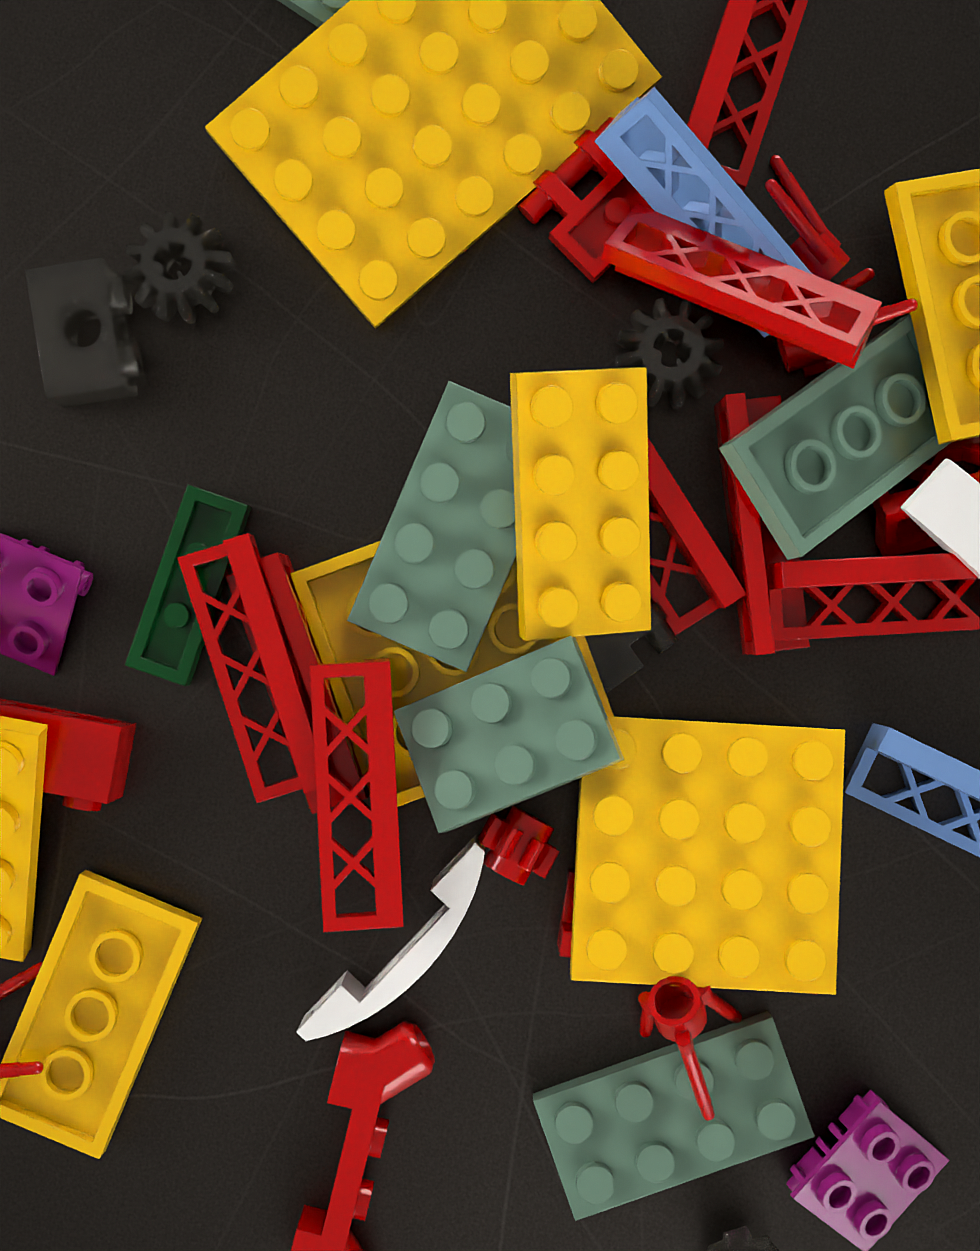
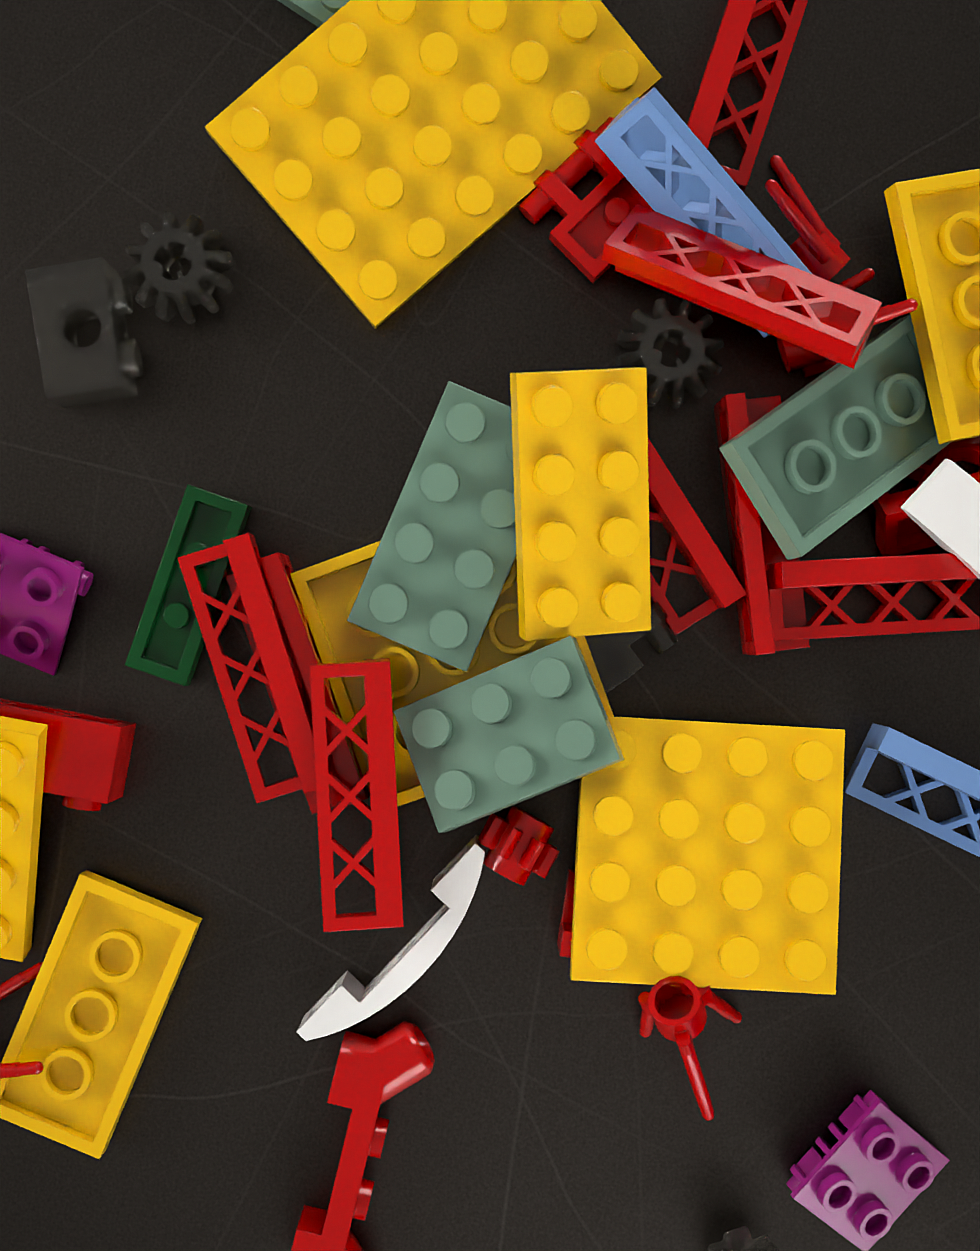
(641, 1127): sand green plate -> none

